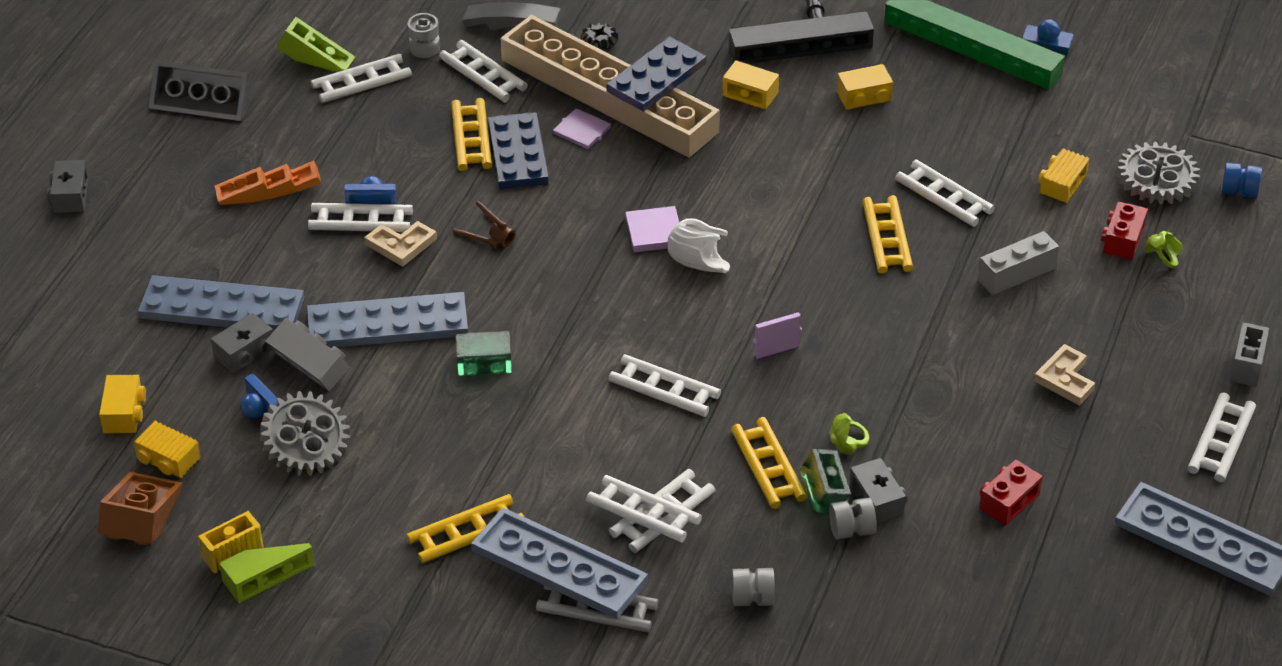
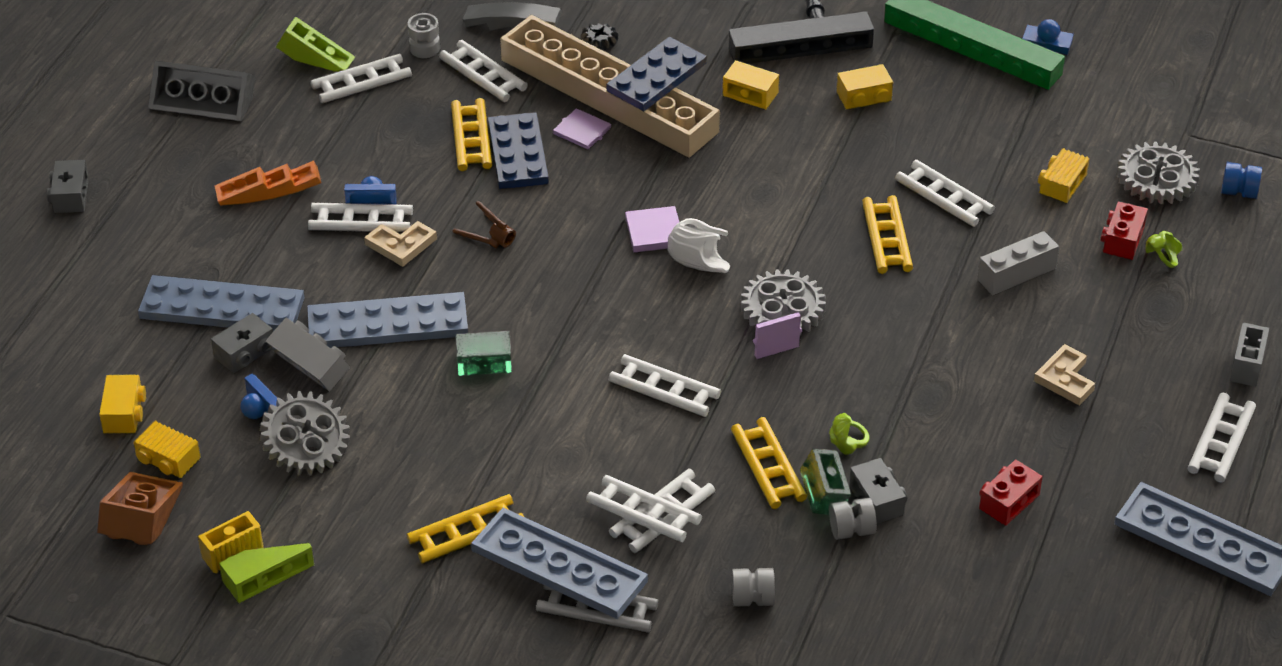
(782, 296): none -> light grey gear

